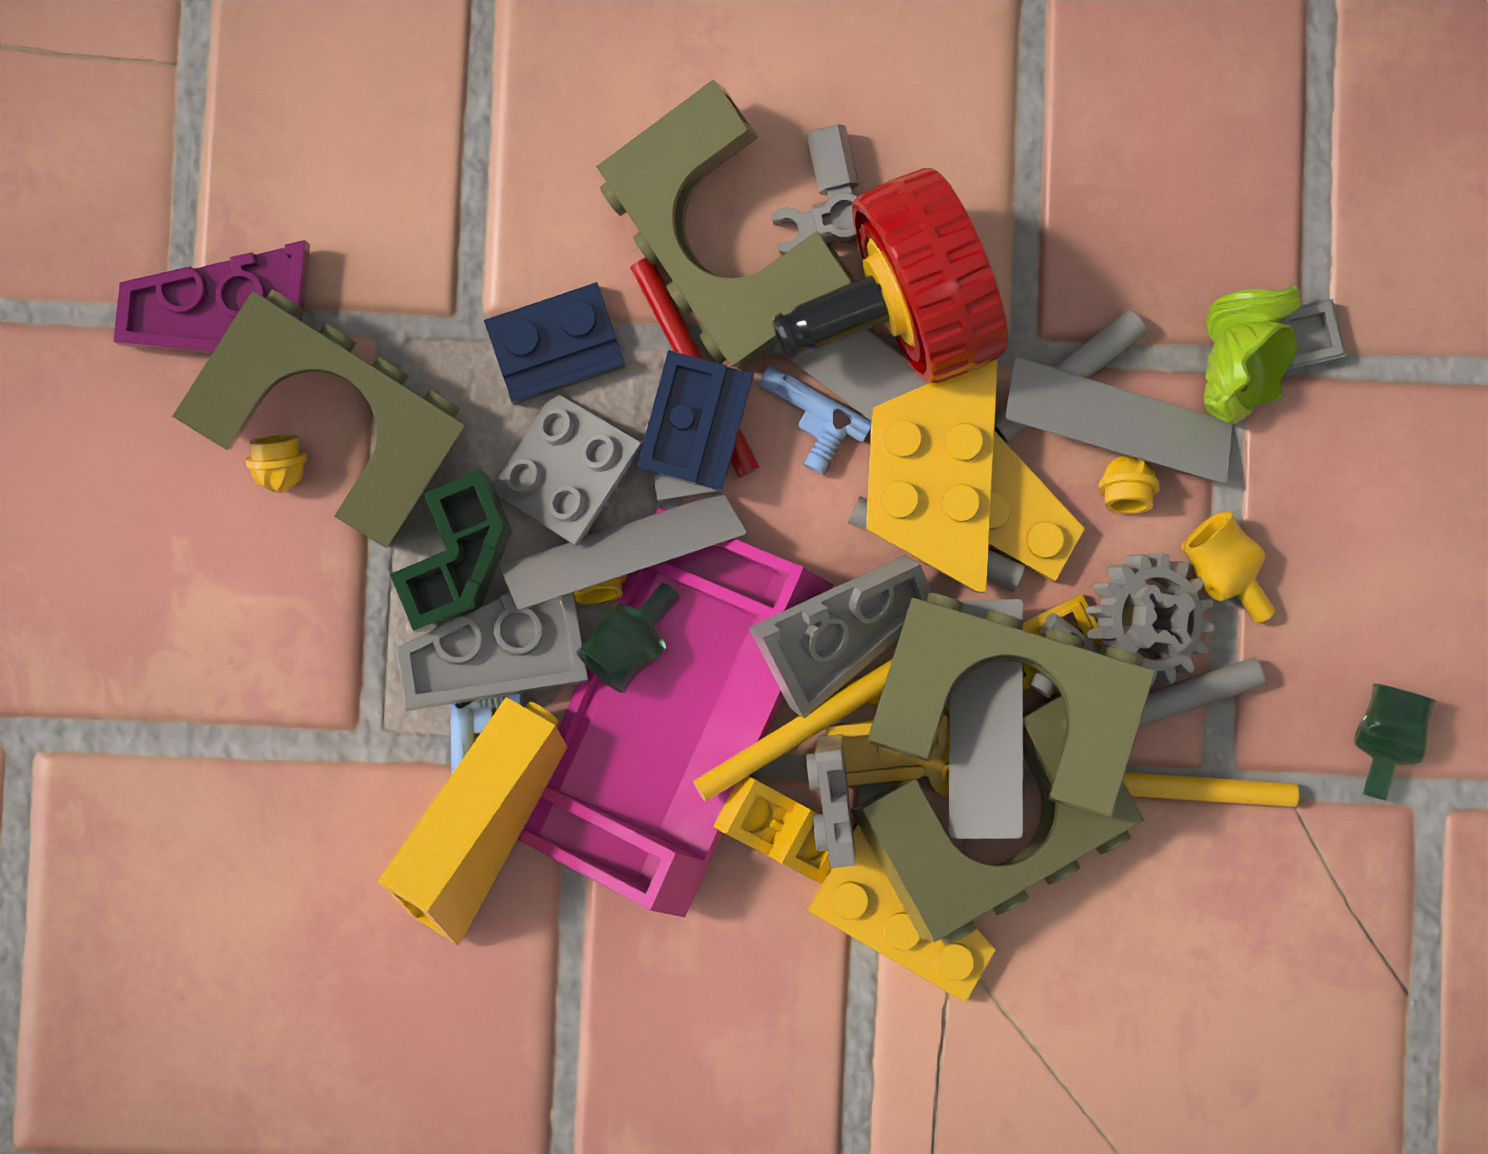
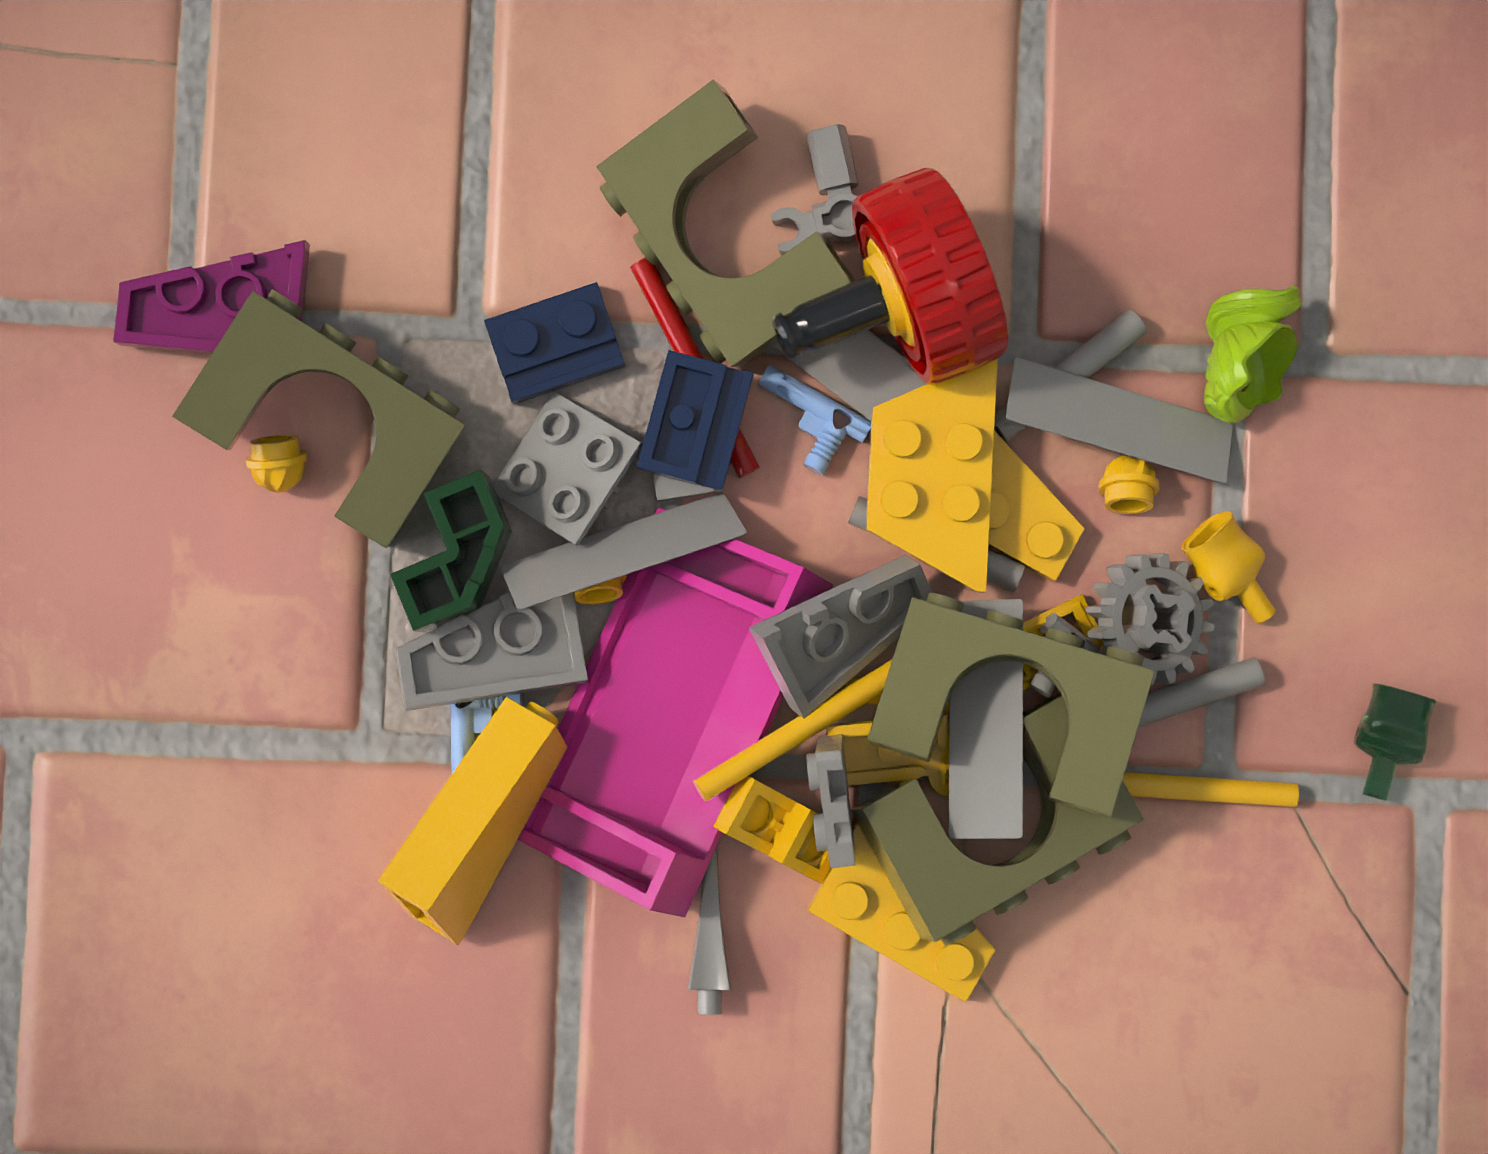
(628, 639): clear green piece -> none
(709, 964): none -> light grey piece
(1316, 334): light grey tile -> none

